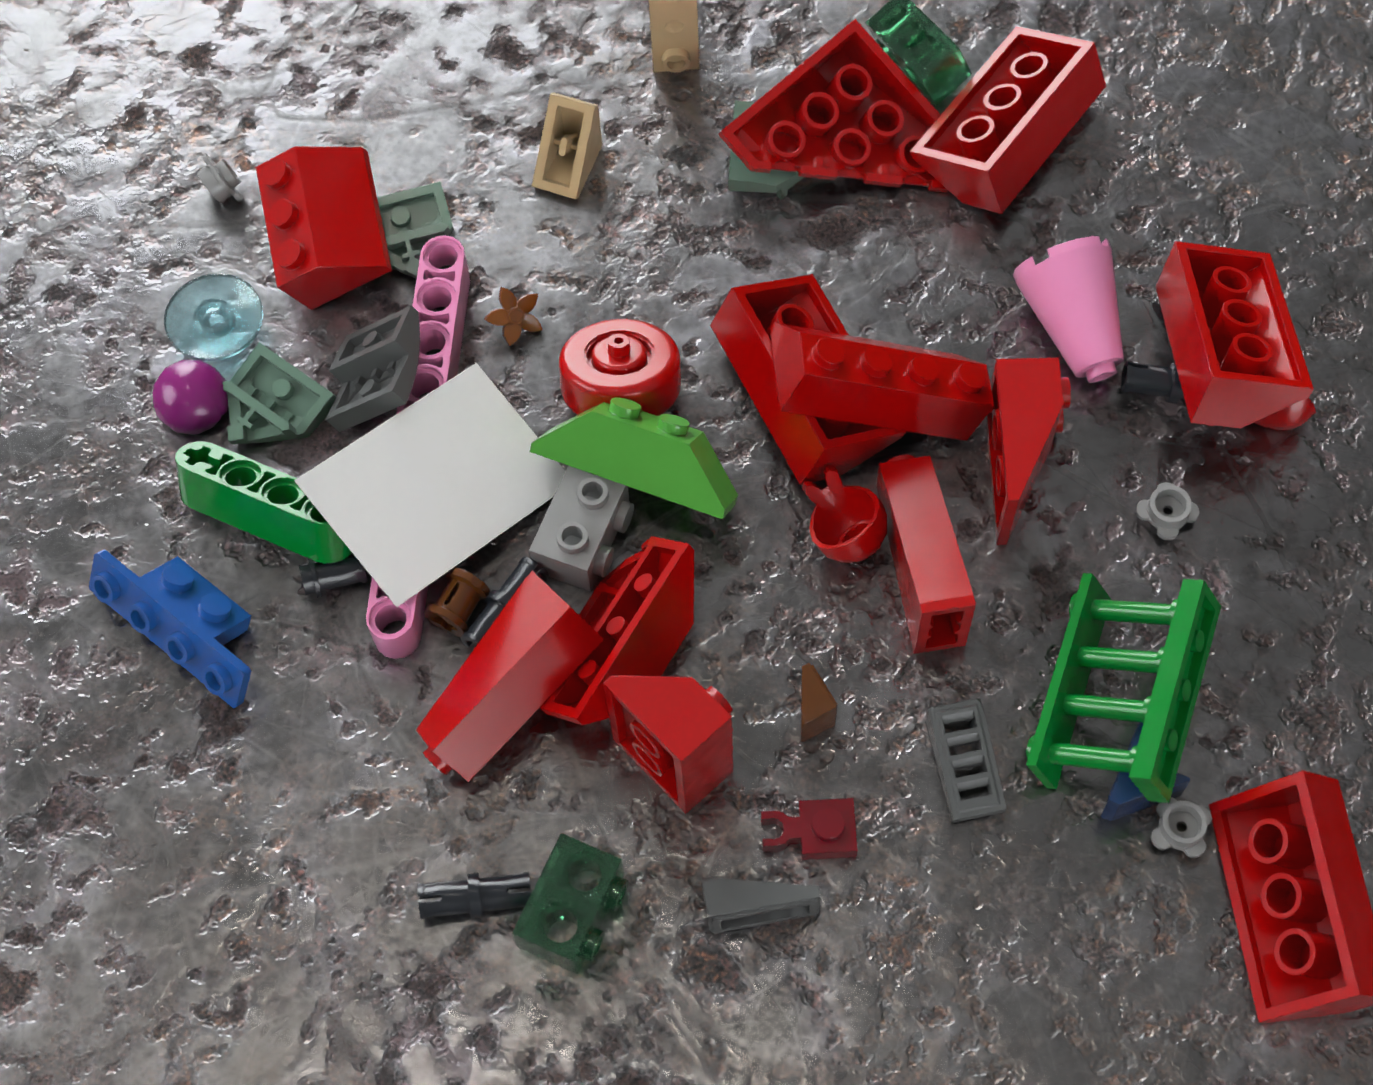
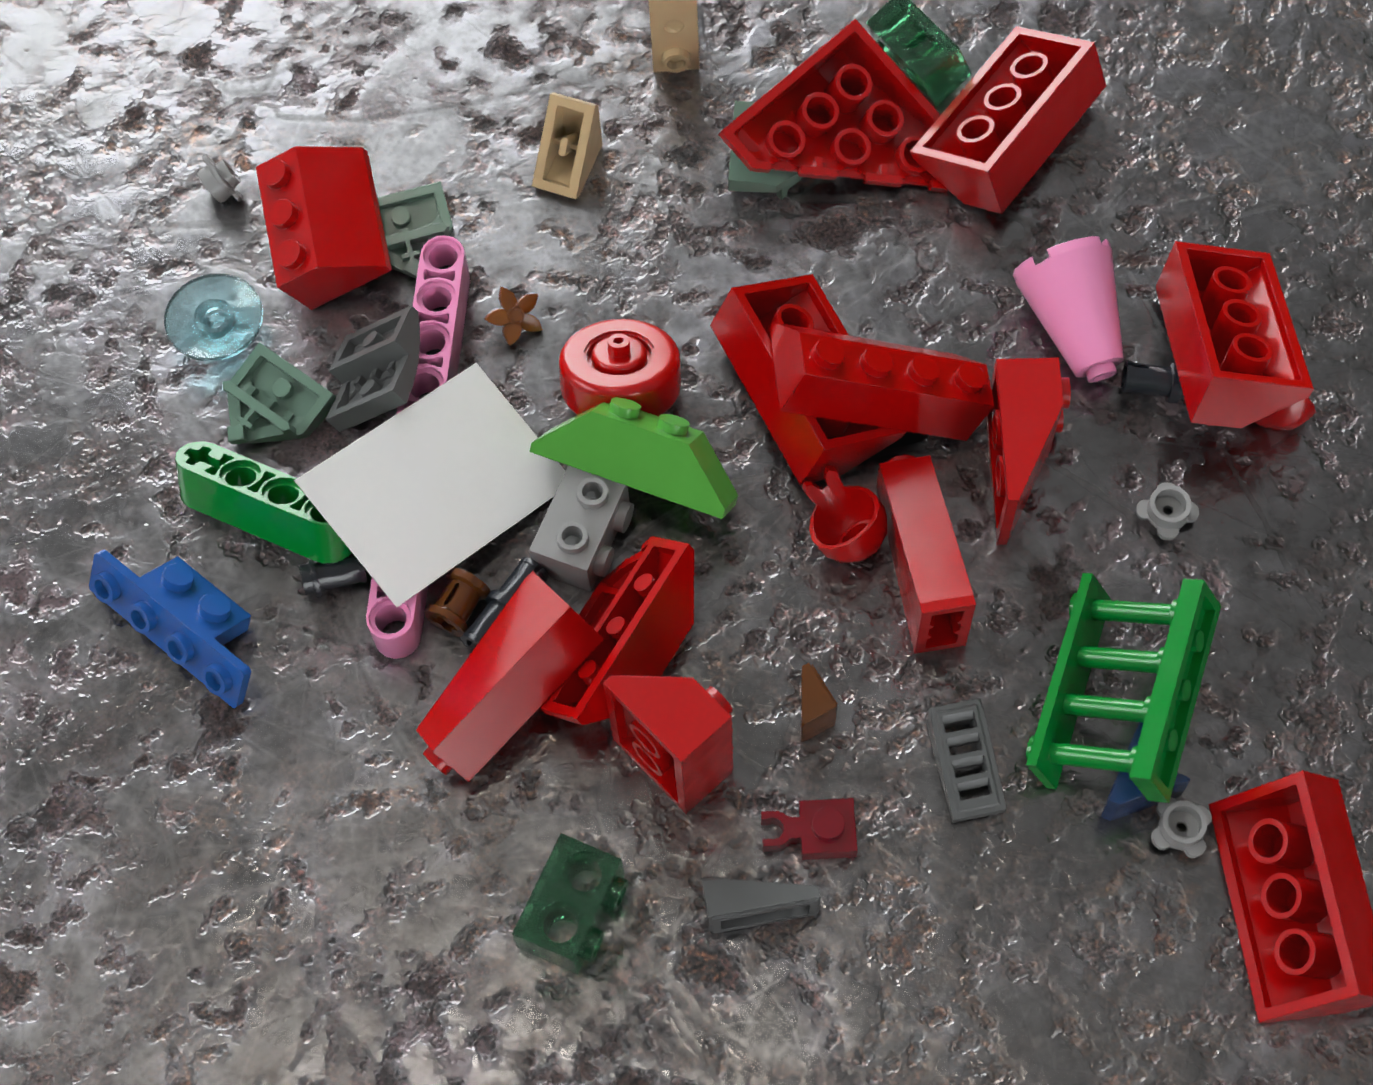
(190, 396): magenta hair -> none
(473, 895): black pin -> none

